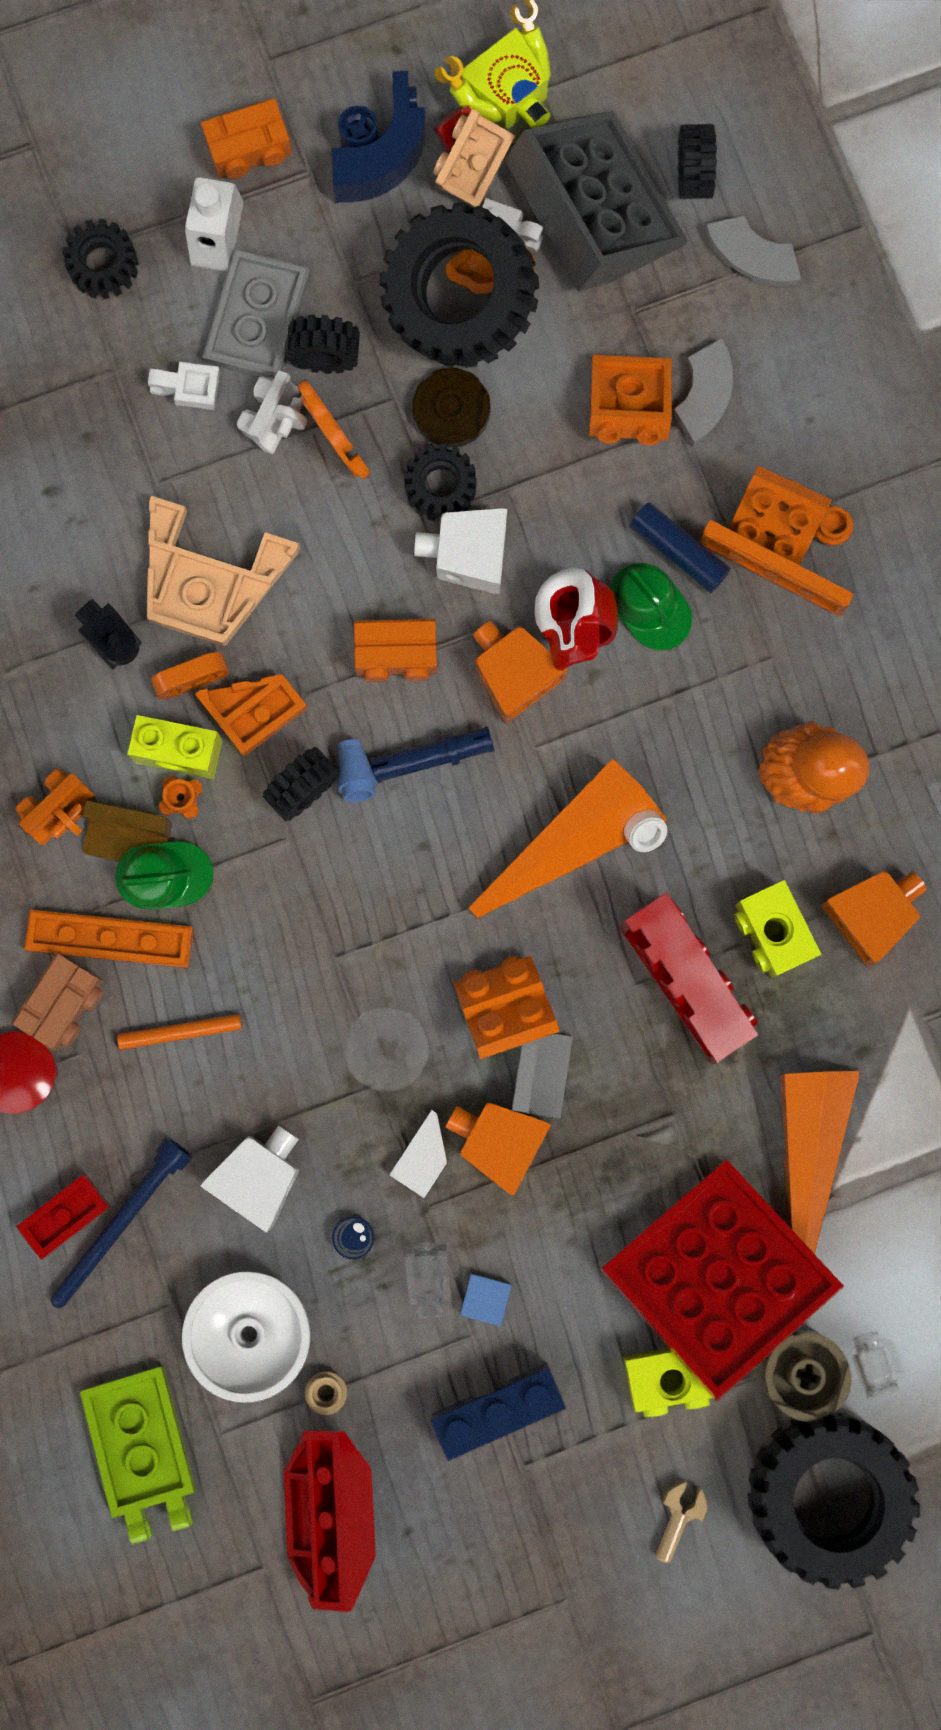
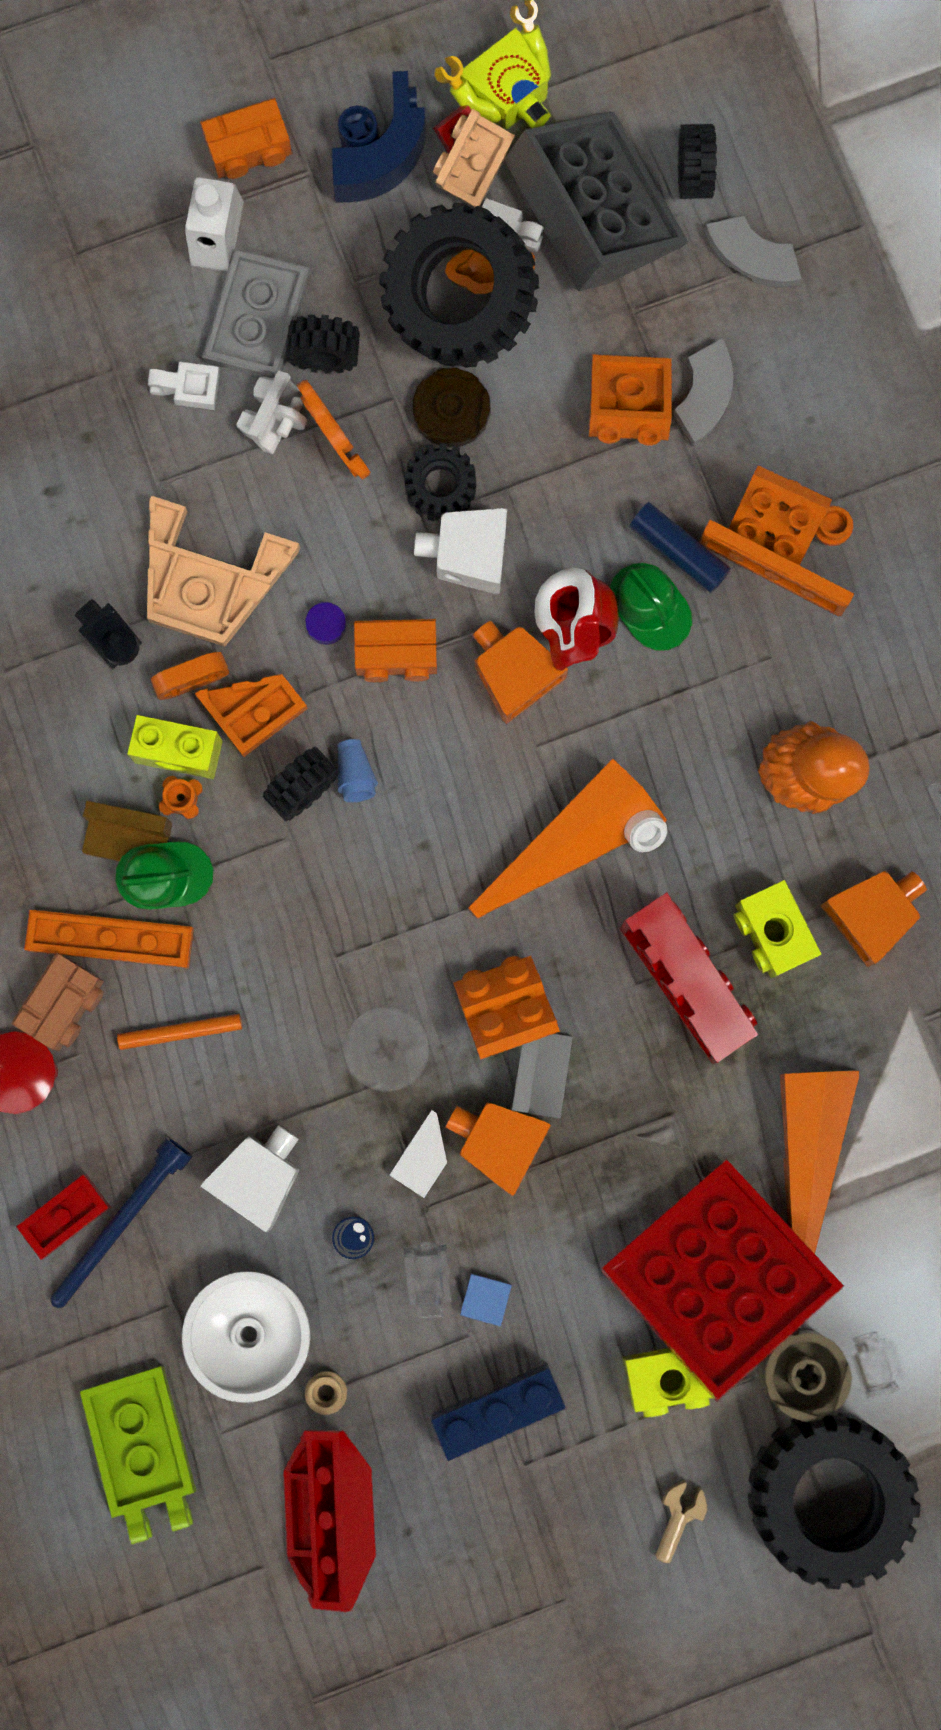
(57, 810): orange hips -> none
(94, 238): black tyre -> none
(325, 623): none -> dark purple tile
(433, 754): dark blue pin -> none

